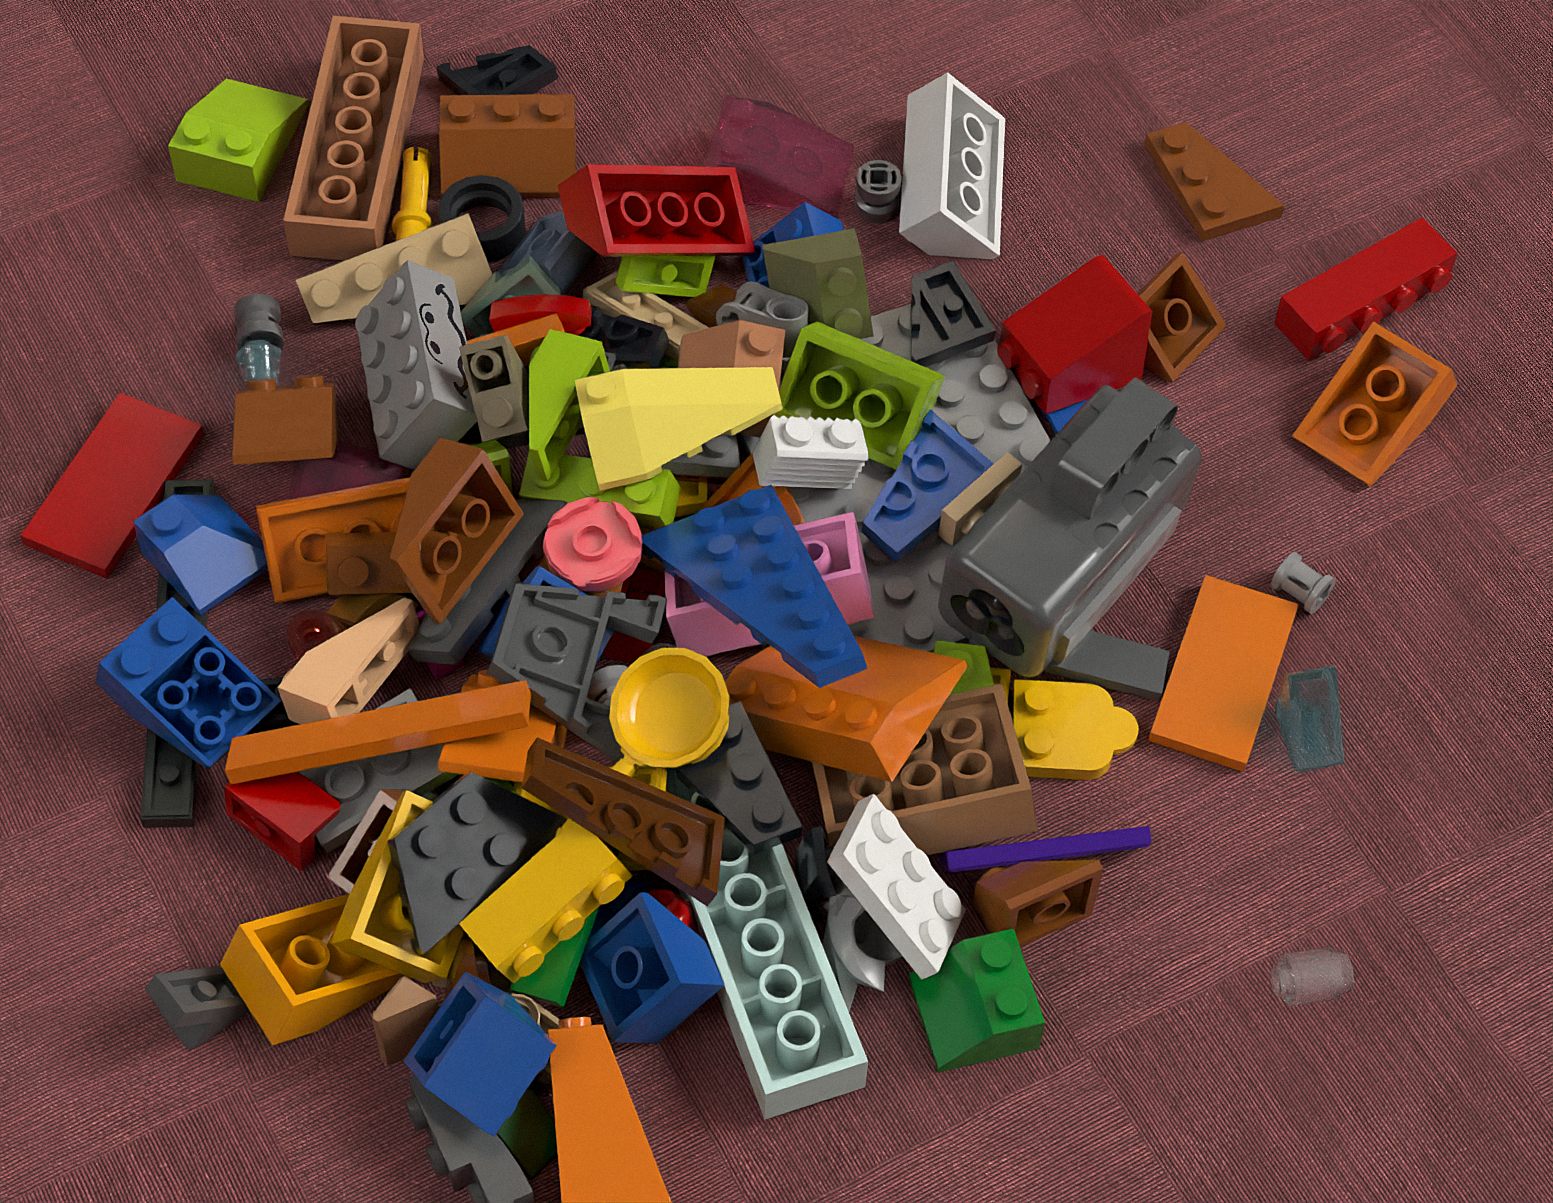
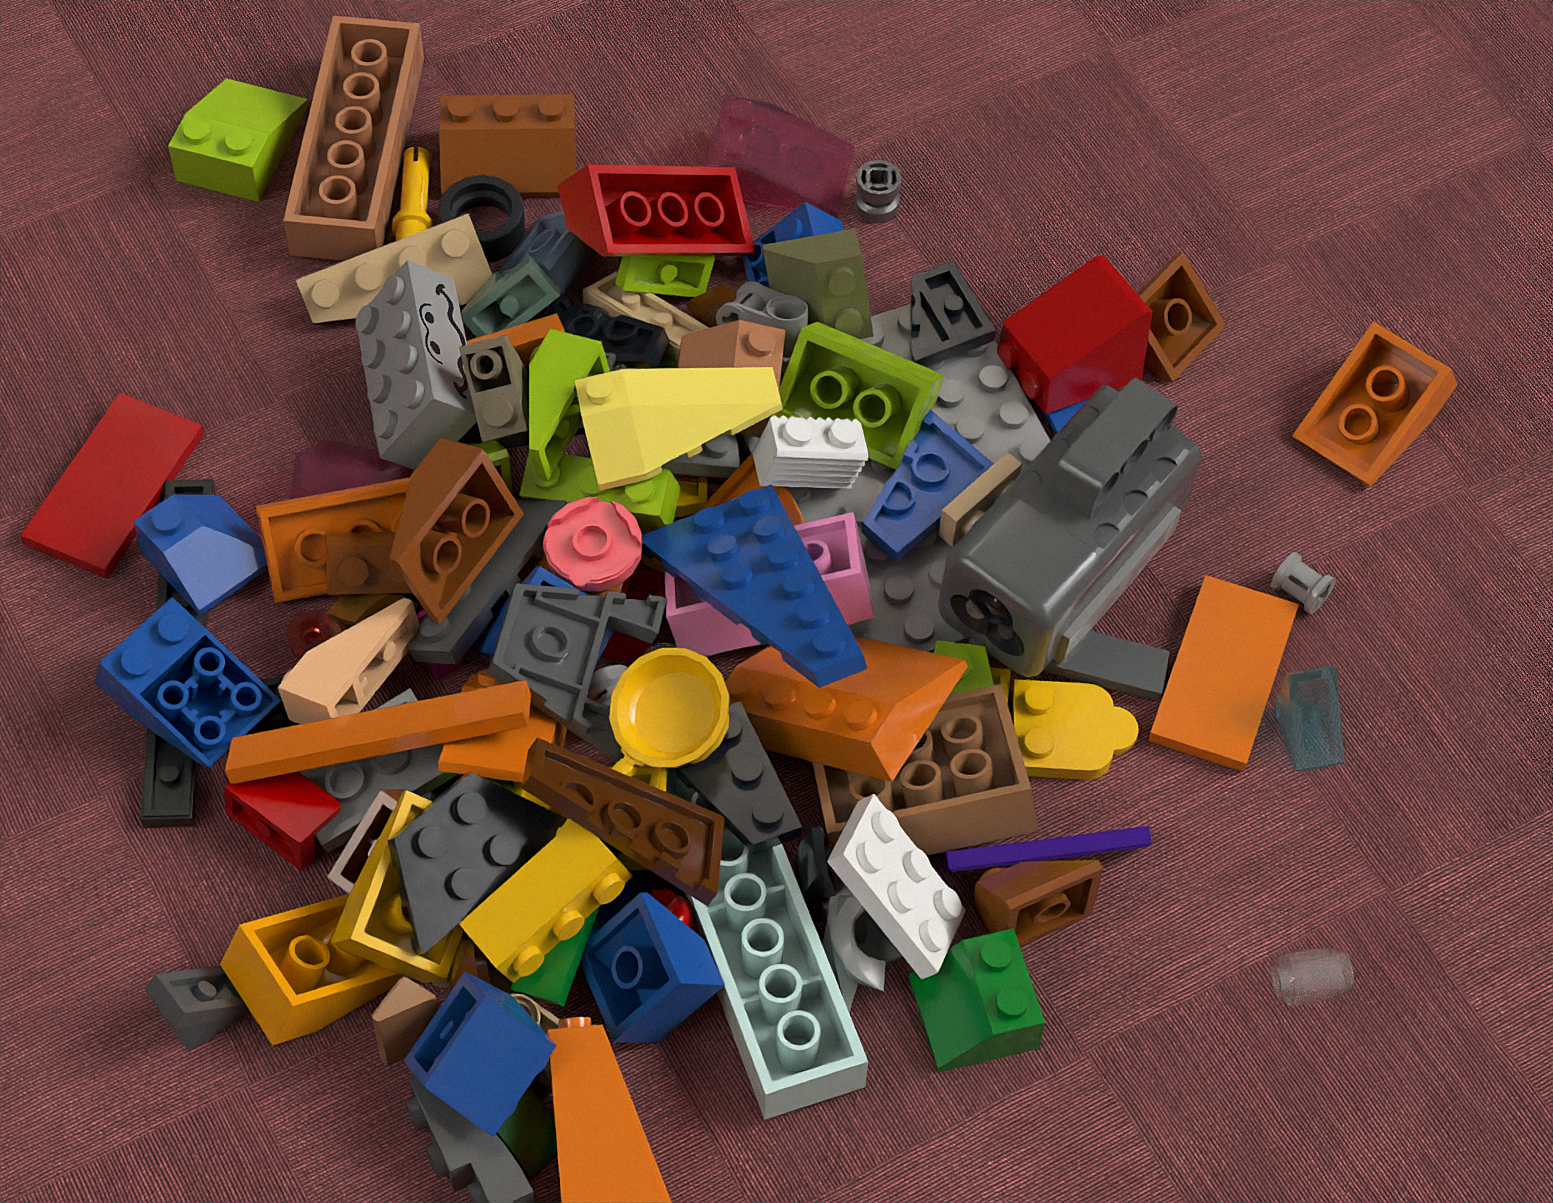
(258, 320): flat silver wheel -> none
(258, 360): clear light blue cone -> none
(285, 420): dark orange slope -> none
(507, 73): black wing -> none
(572, 311): red slope -> none
(952, 172): white slope -> none
(1208, 184): dark orange wing -> none
(1365, 289): red brick -> none

